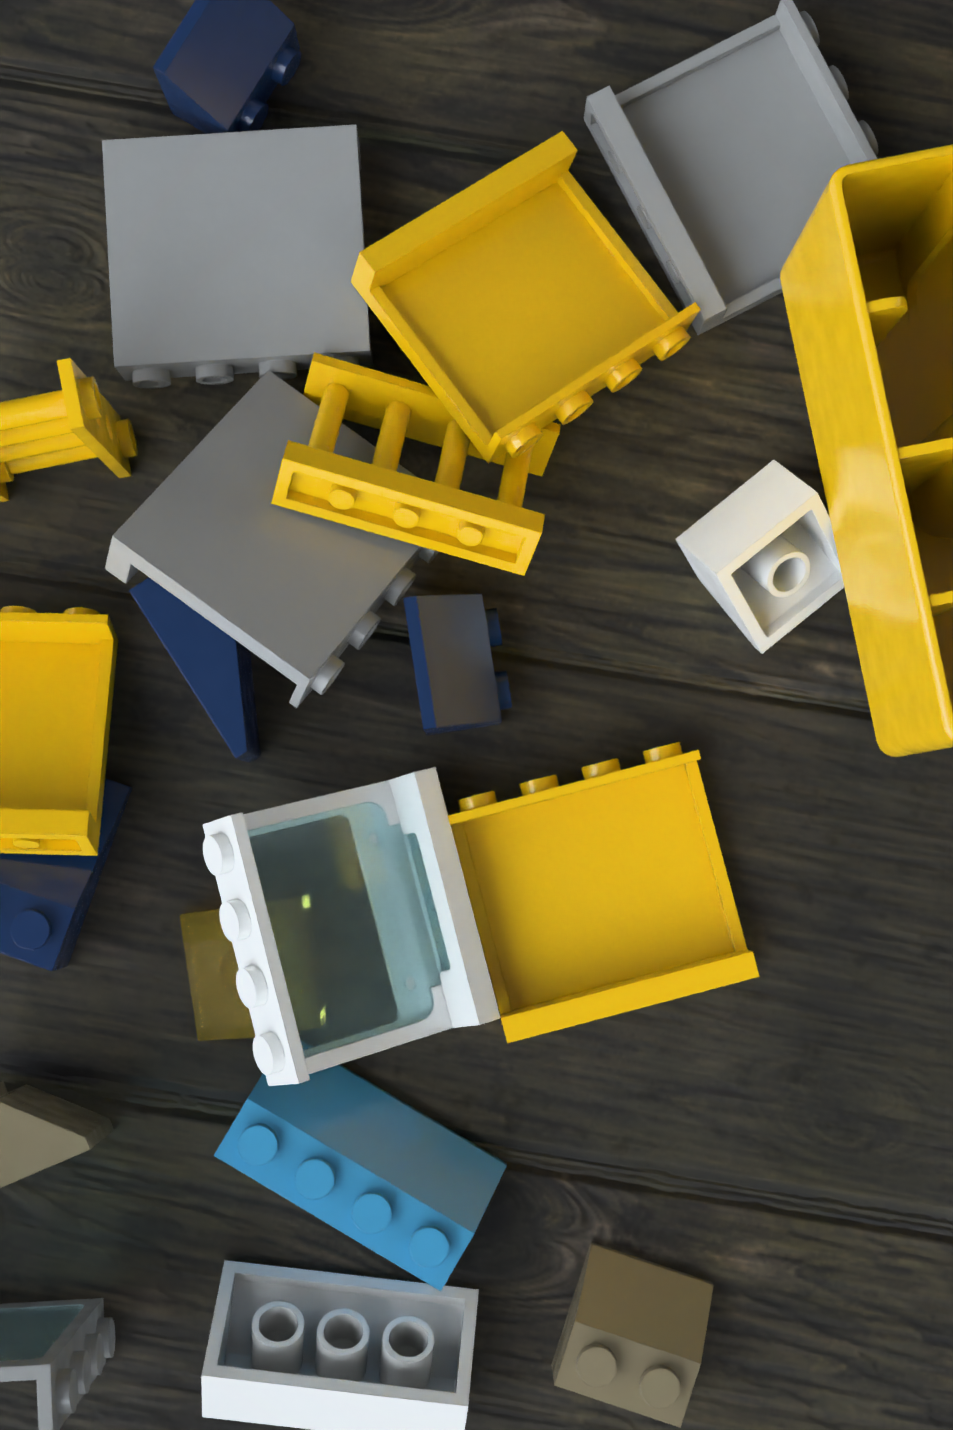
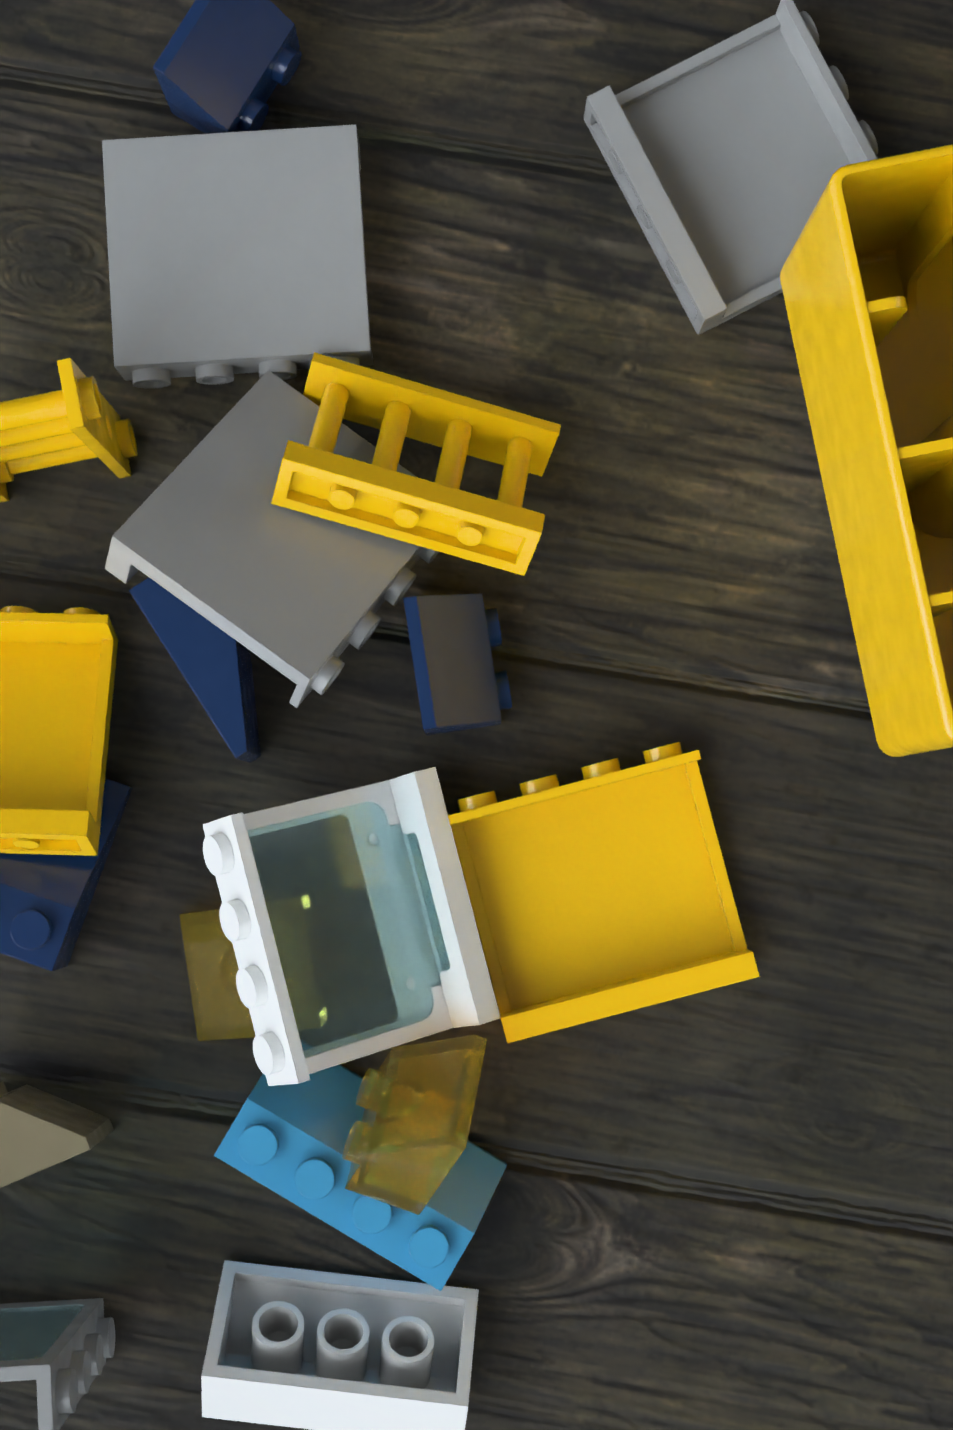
(414, 1120): none -> clear yellow slope
(519, 301): yellow panel -> none
(634, 1335): dark tan slope -> none
(766, 554): white slope -> none

